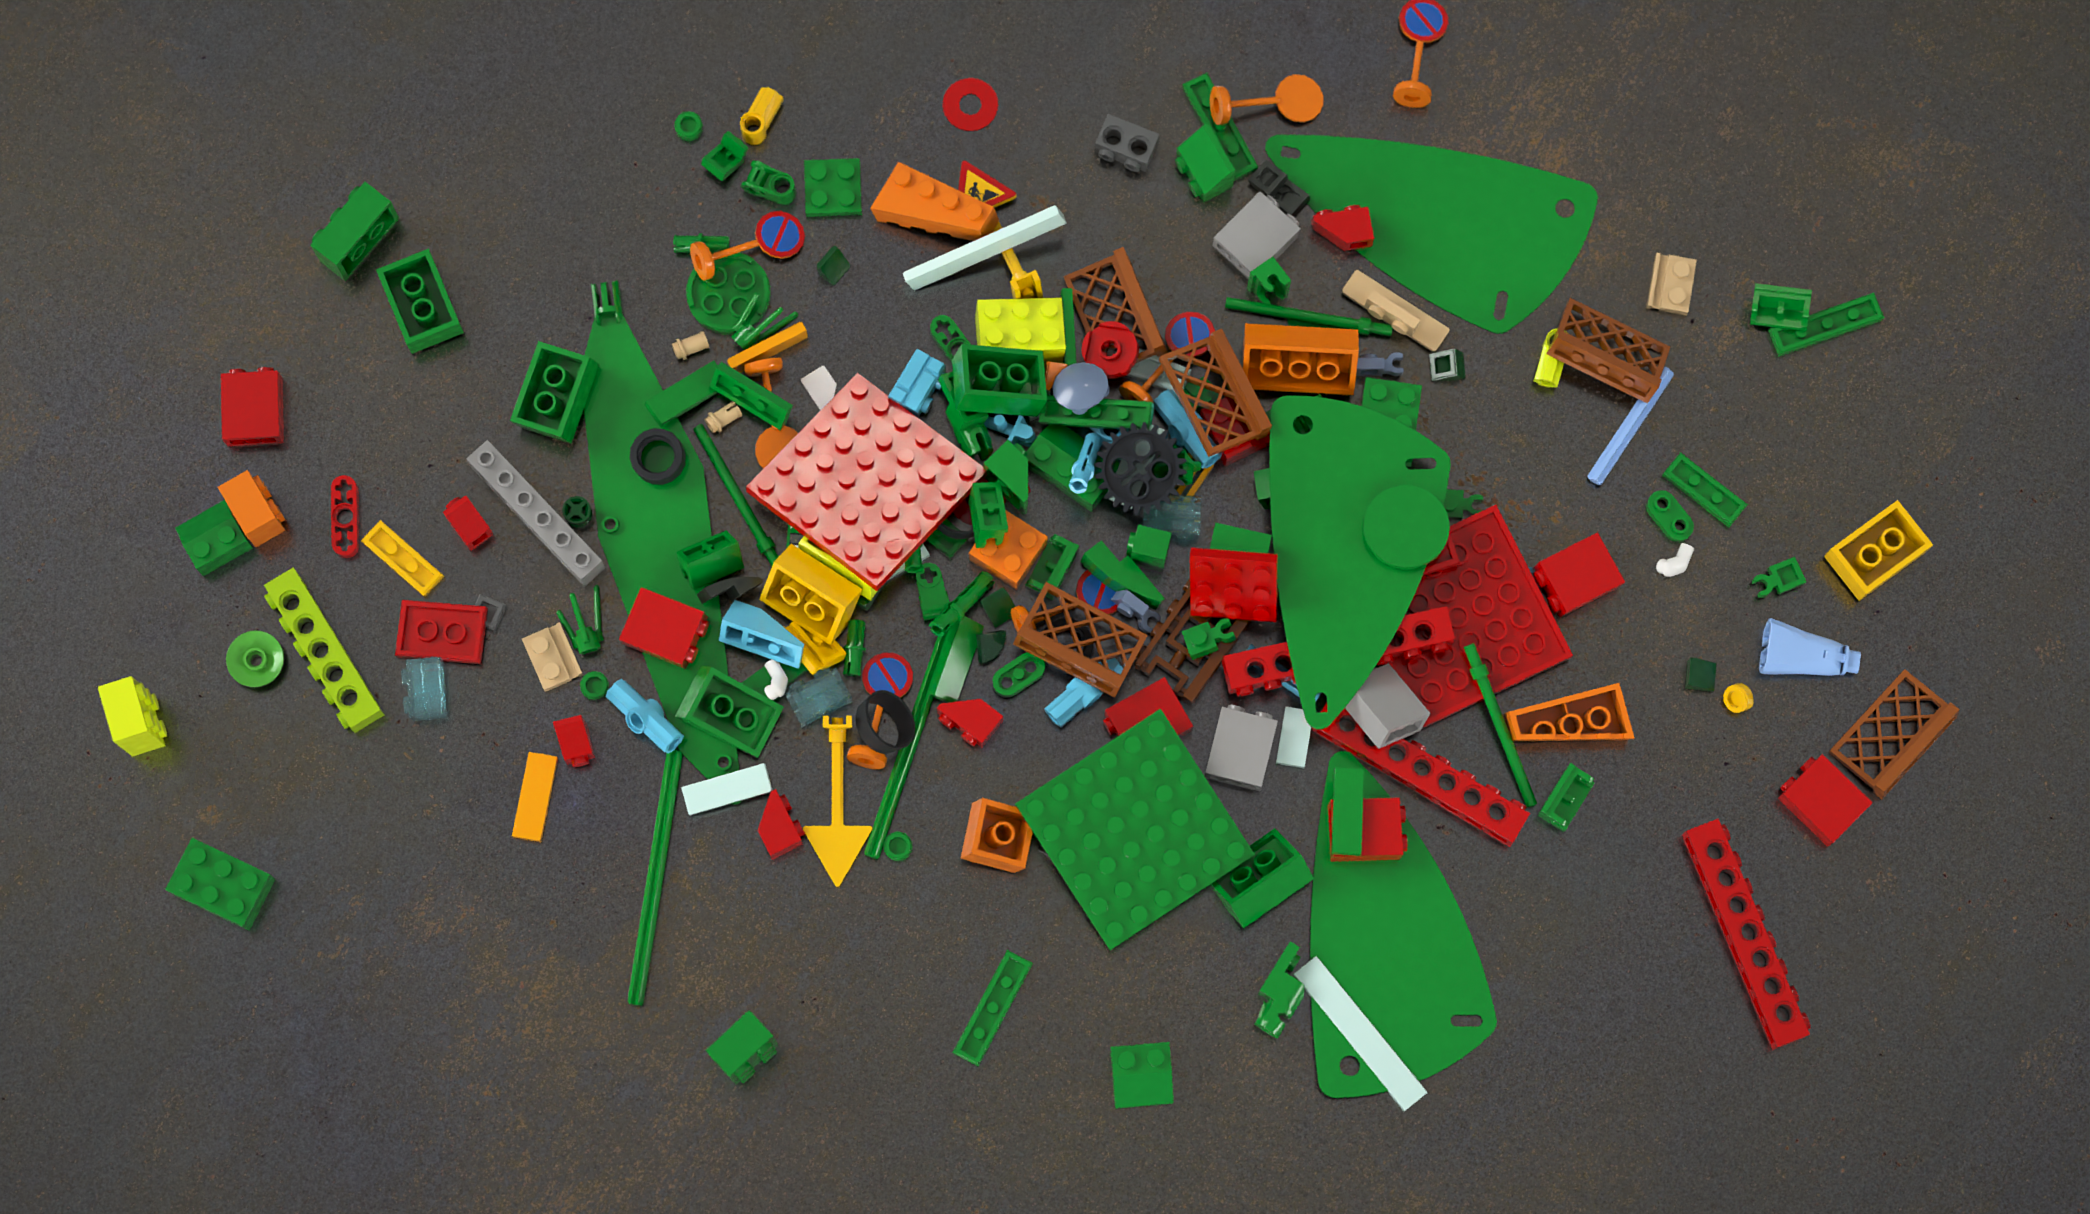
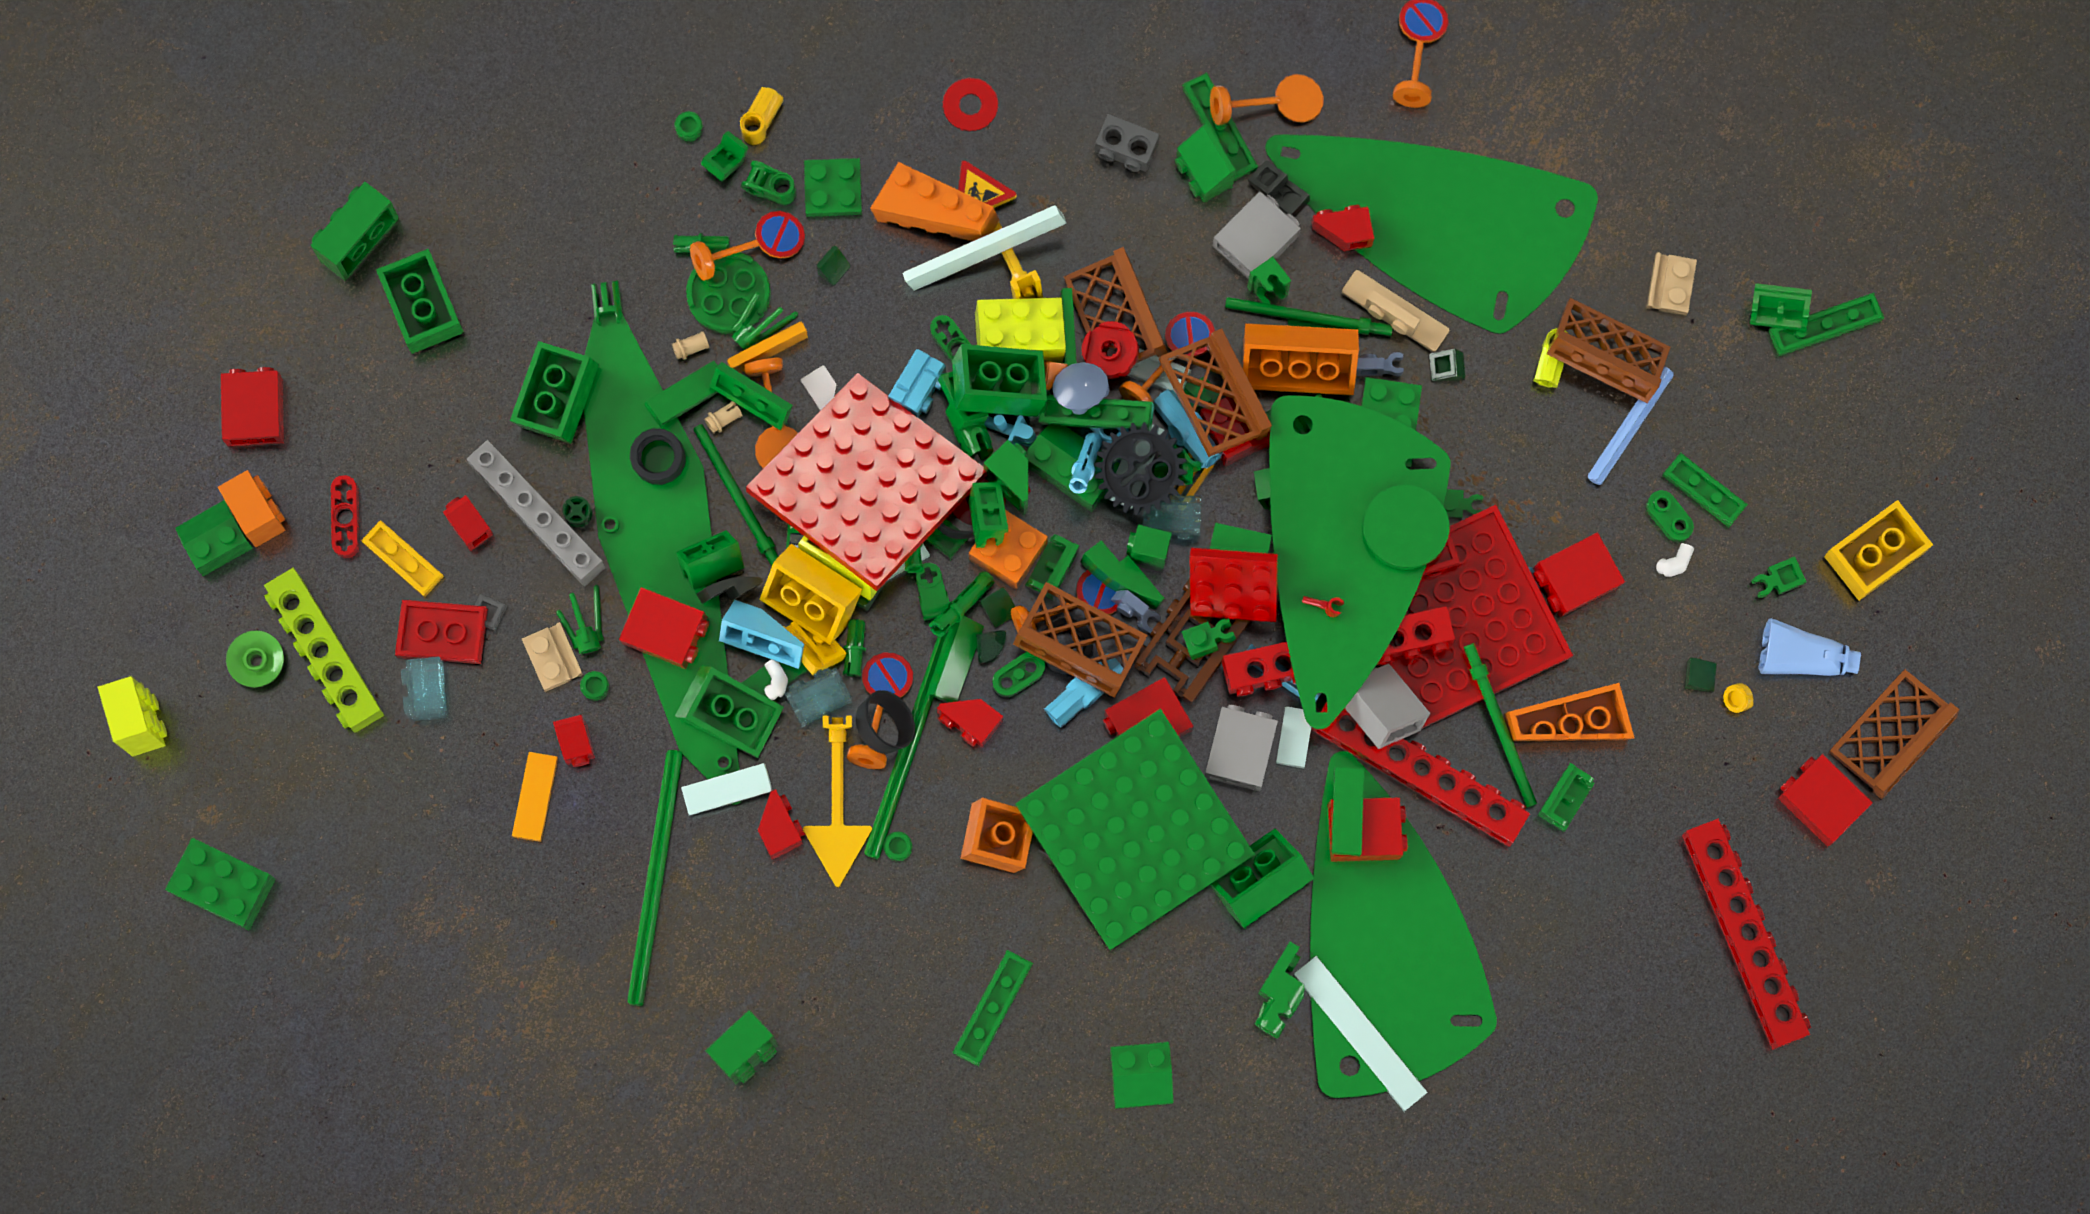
(644, 716): medium azure piece -> none
(1324, 604): none -> red hand

